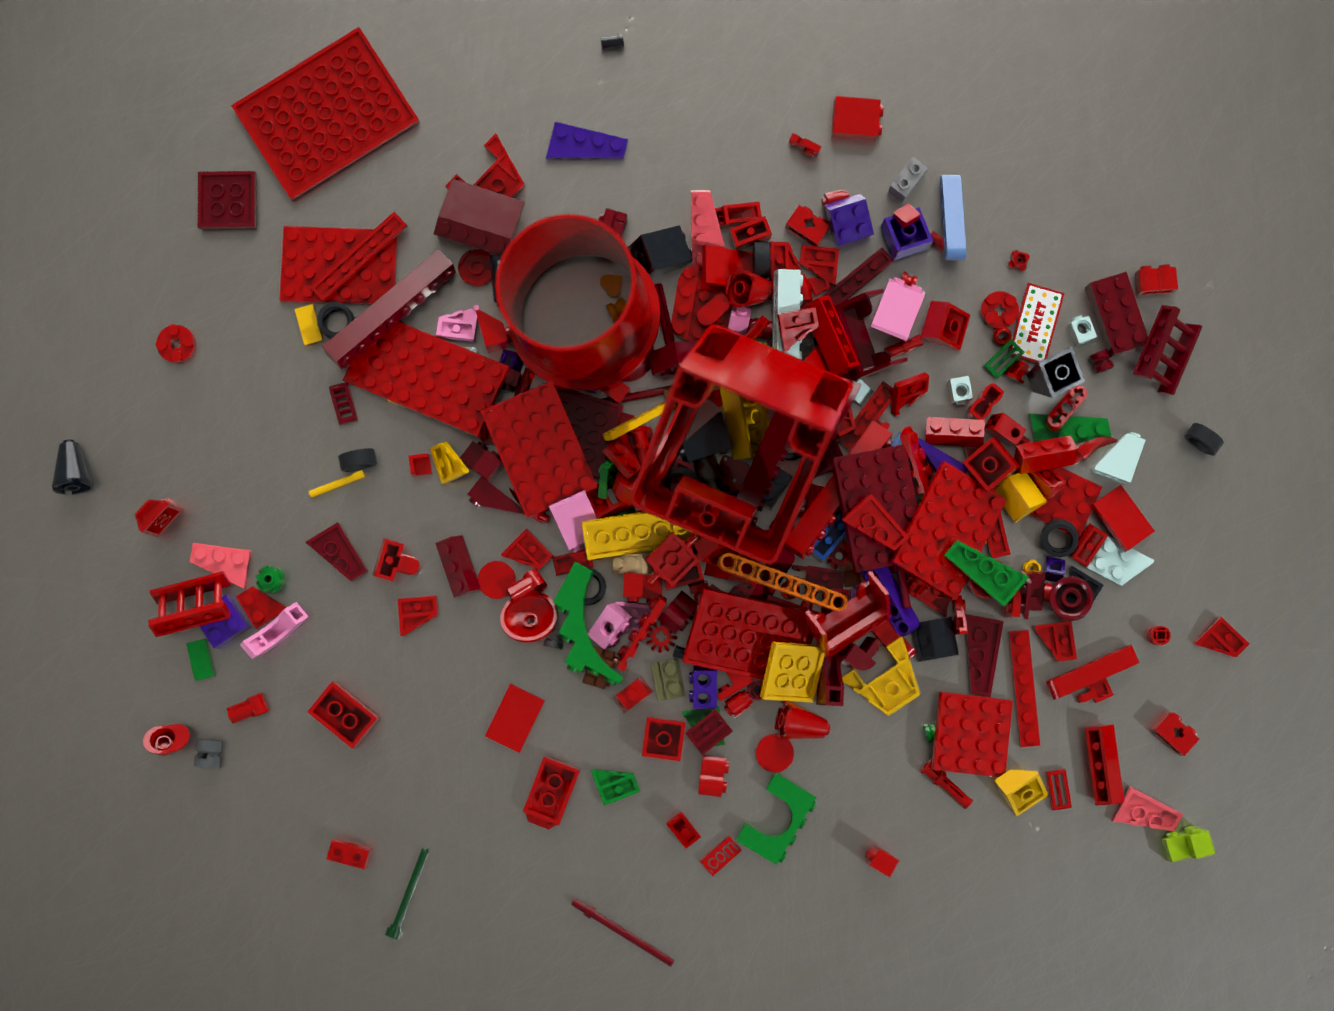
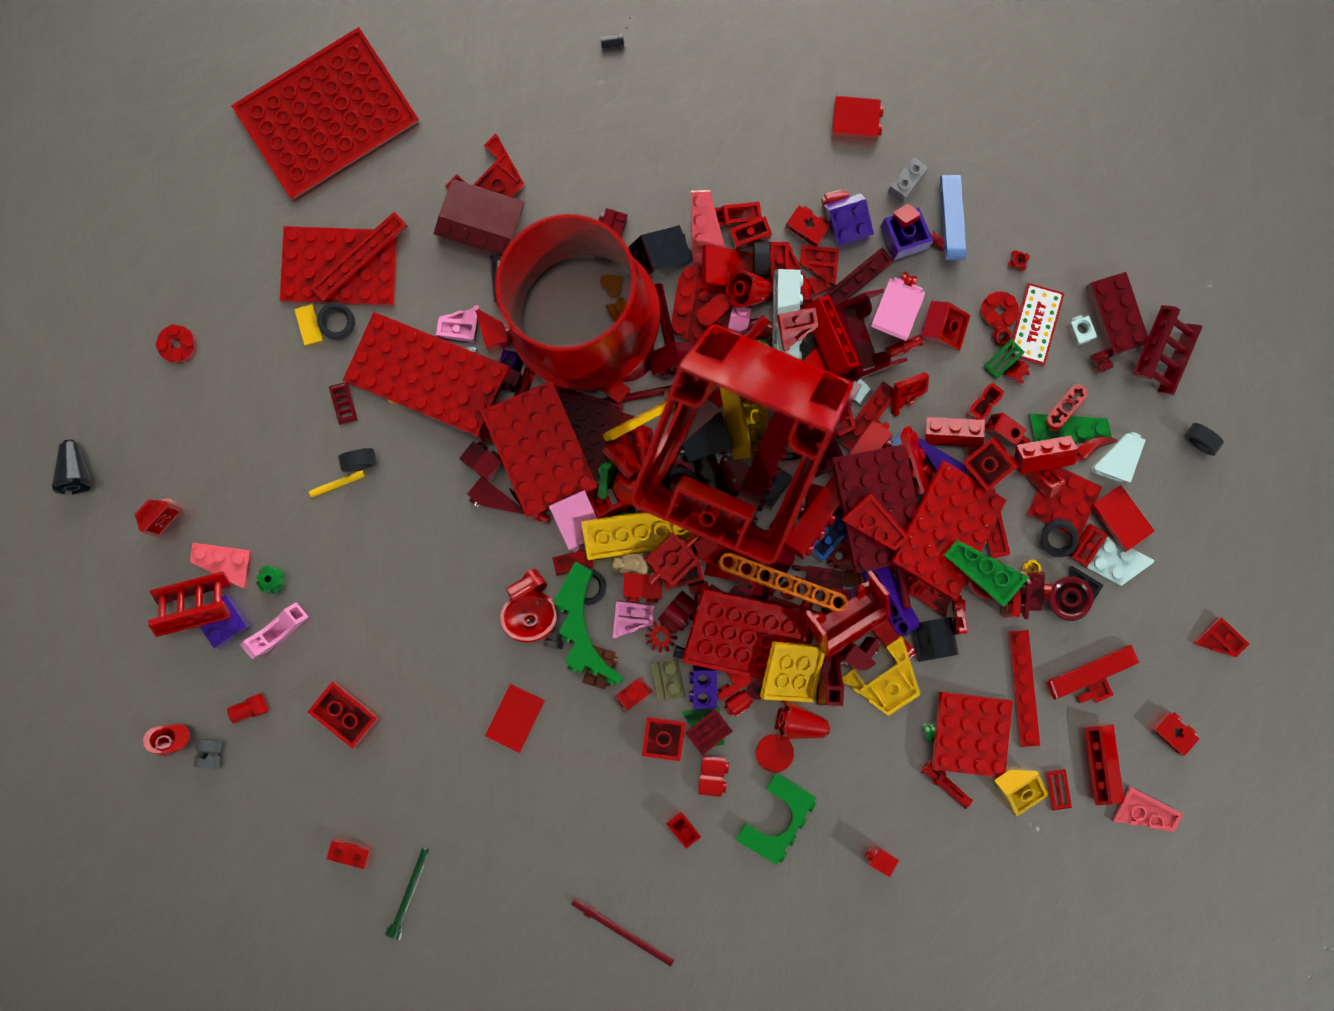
(200, 659): green tile -> none
(226, 199): dark red plate -> none
(259, 606): red wing -> none
(338, 551): dark red wing -> none
(389, 309): dark red brick -> none
(393, 560): red brick -> none
(416, 612): red wing -> none
(420, 464): red panel -> none
(447, 463): yellow wing -> none
(458, 566): dark red brick -> none
(475, 268): red tile -> none
(495, 578): red tile -> none
(528, 551): red wing -> none
(550, 792): red slope -> none
(577, 142): dark purple wing -> none
(601, 630): bright pink brick -> none
(614, 785): green wing -> none
(630, 649): red wing -> none
(720, 855): red tile -> none
(808, 147): red plate -> none
(961, 382): light aqua brick -> none
(982, 651): dark red wing -> none
(1020, 495): yellow slope -> none
(1054, 569): dark purple slope -> none
(1056, 373): black slope -> none
(1058, 639): red wing -> none
(1155, 636): red wheel -> none
(1156, 280): red brick -> none
(1191, 843): lime brick -> none

